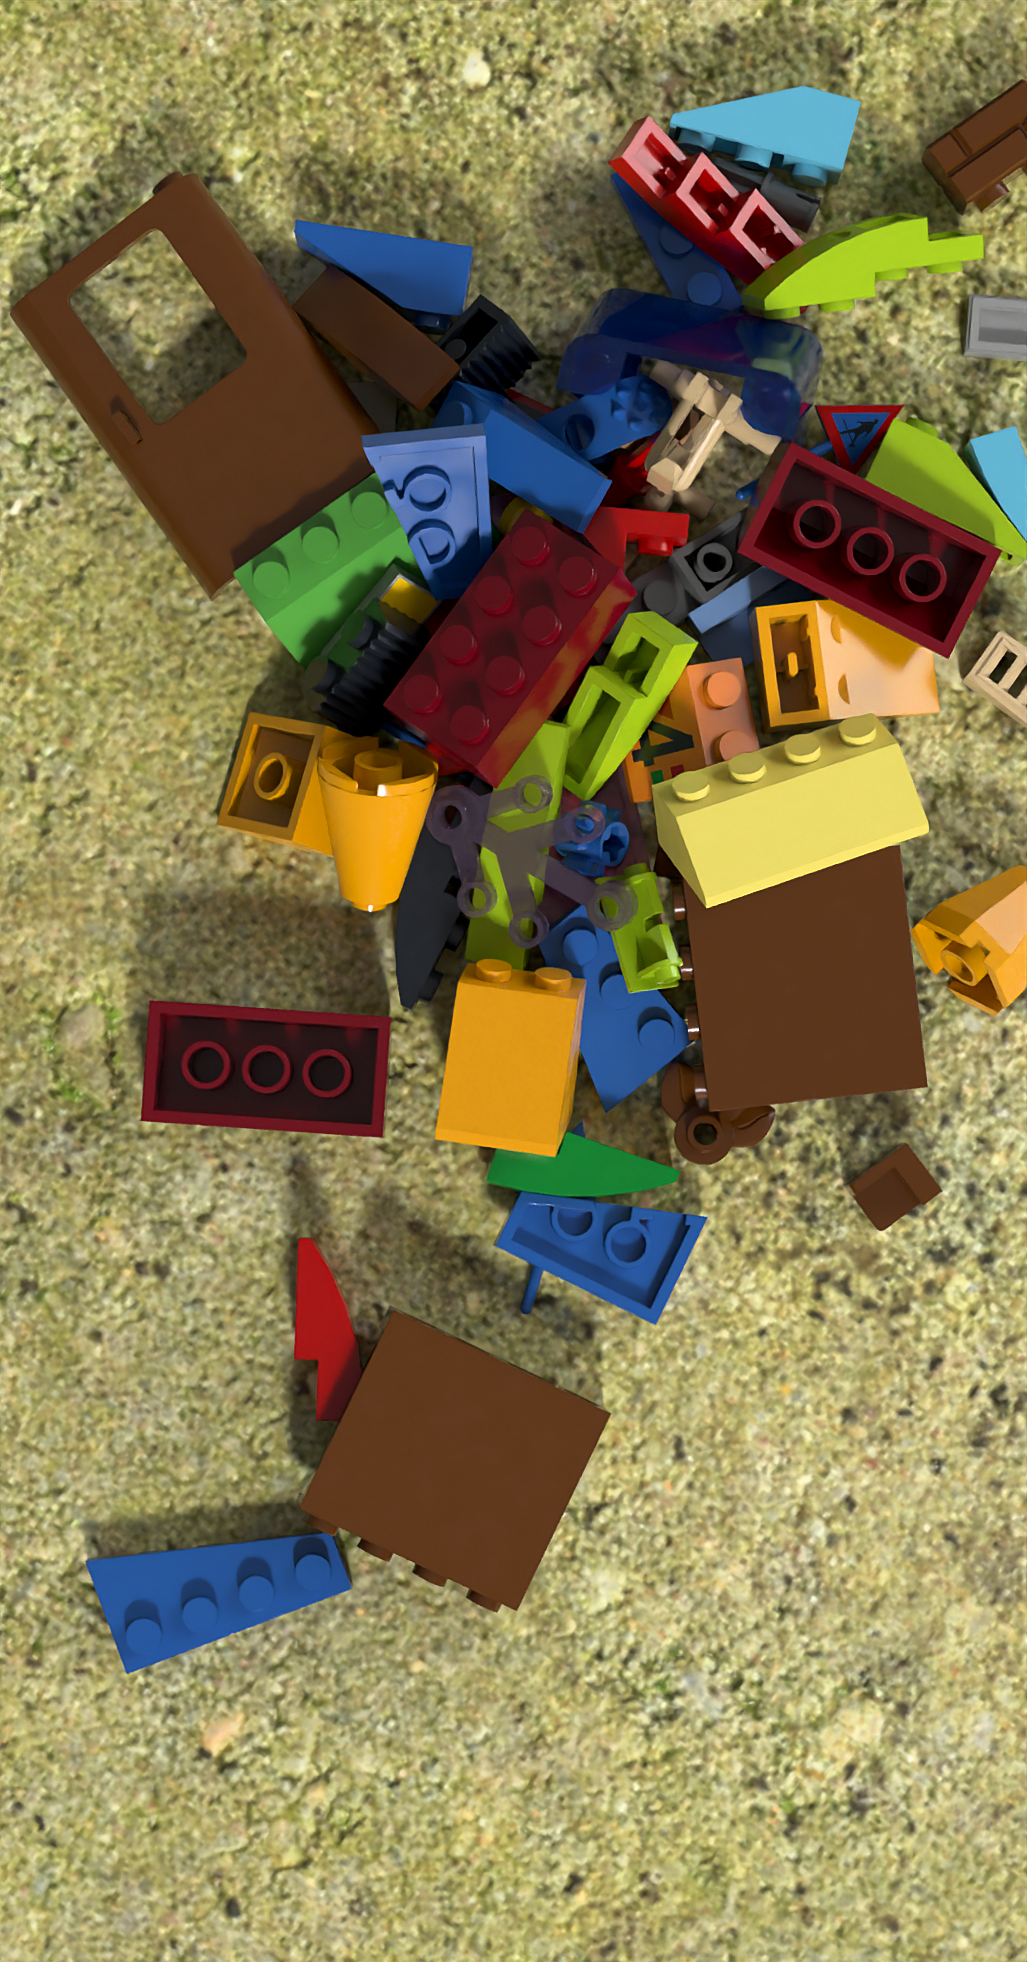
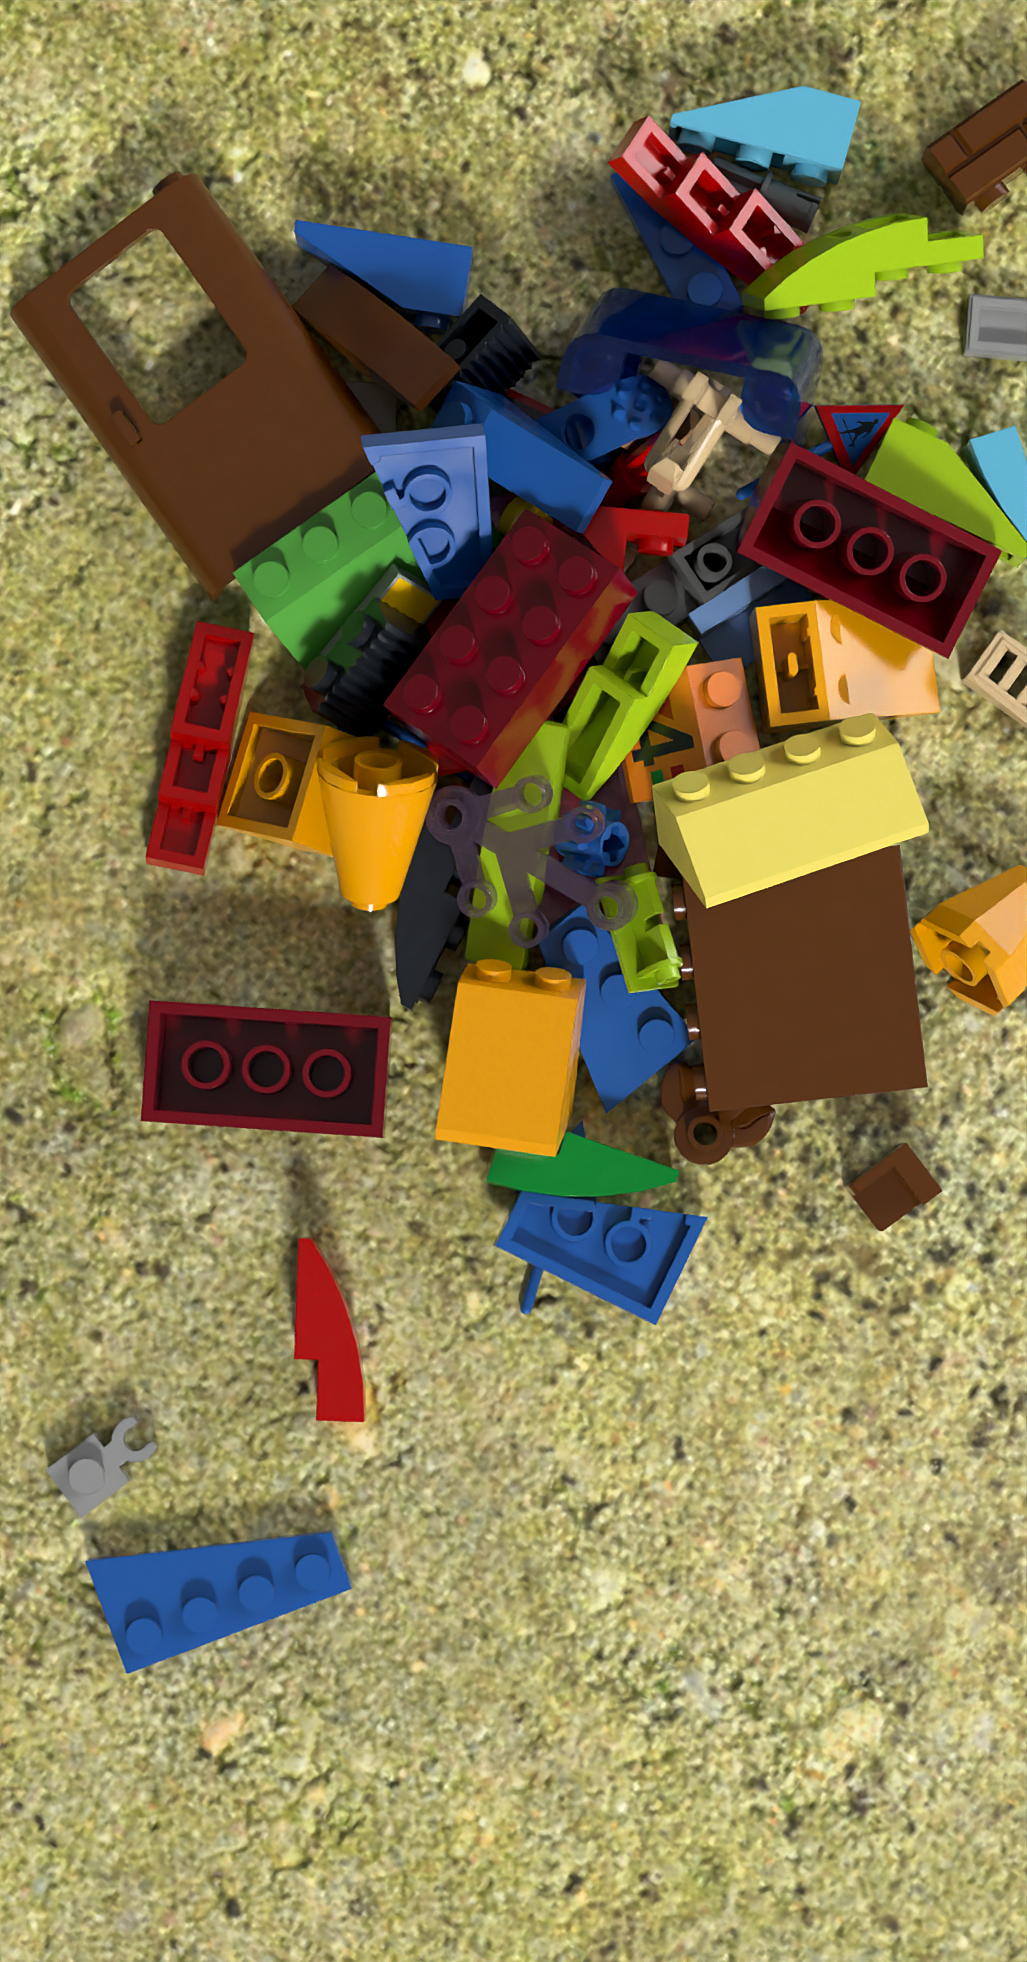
(95, 1470): none -> light grey plate
(200, 748): none -> red slope
(452, 1461): reddish brown panel -> none

